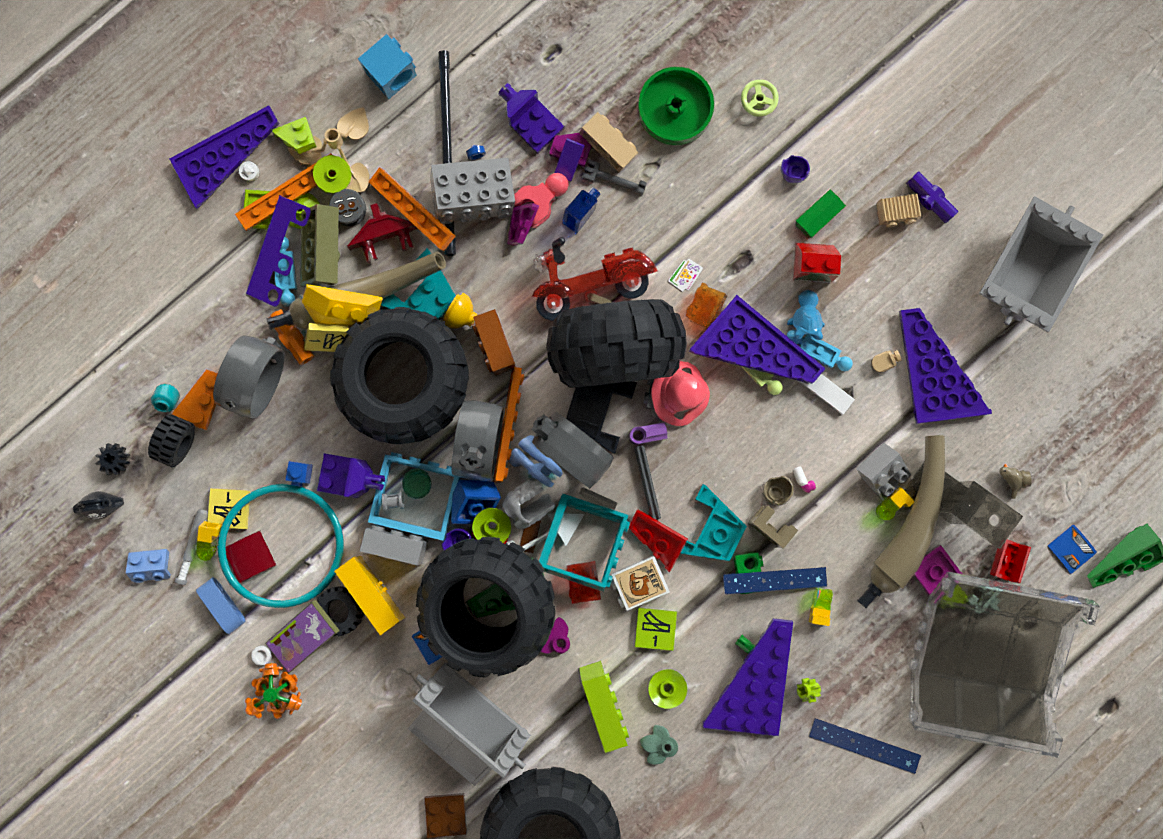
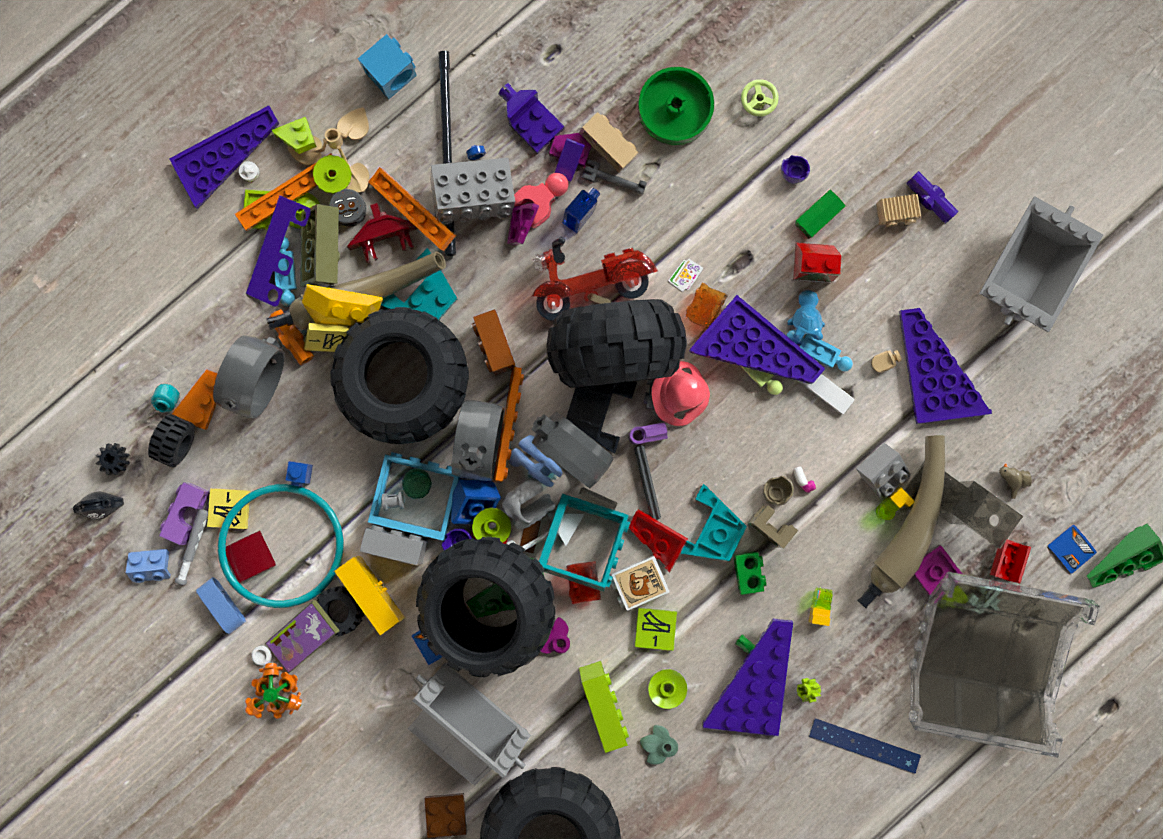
(175, 526): none -> medium lavender arch
(206, 540): leg -> none
(347, 476): dark purple plate -> none
(460, 312): yellow piece -> none
(775, 580): dark blue sticker -> none

